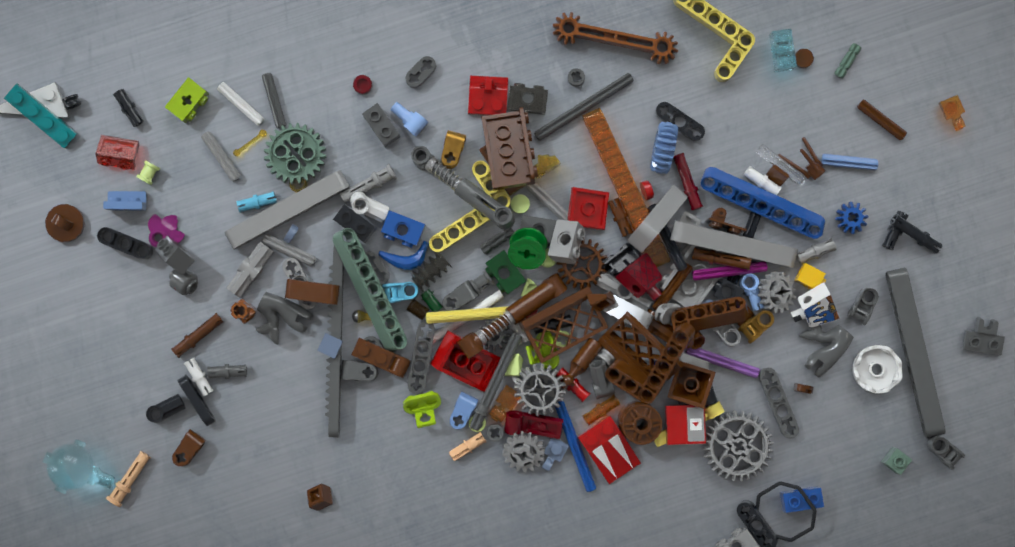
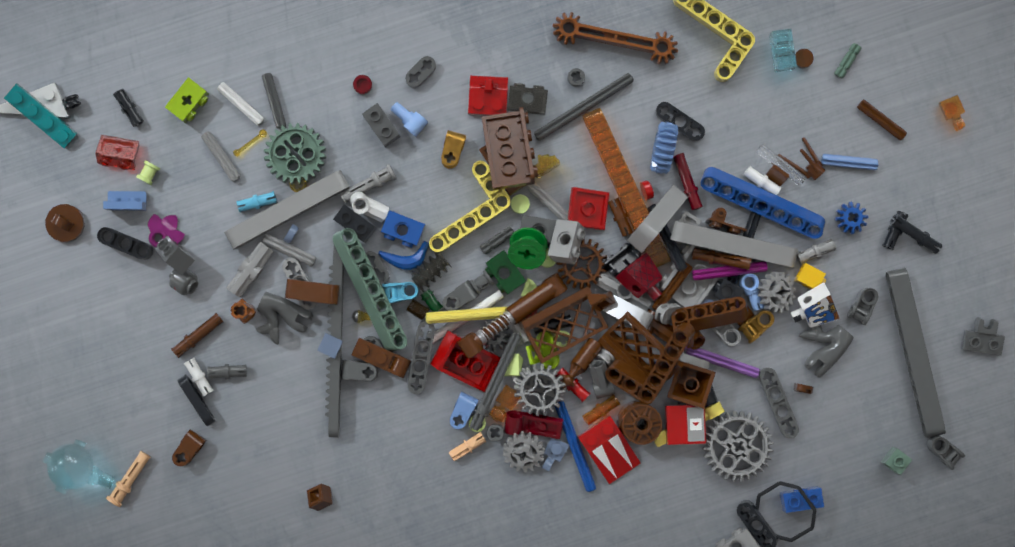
(167, 408): black piece -> none
(421, 405): lime bracket -> none
(464, 188): dark grey piece -> none
(890, 364): white plate -> none

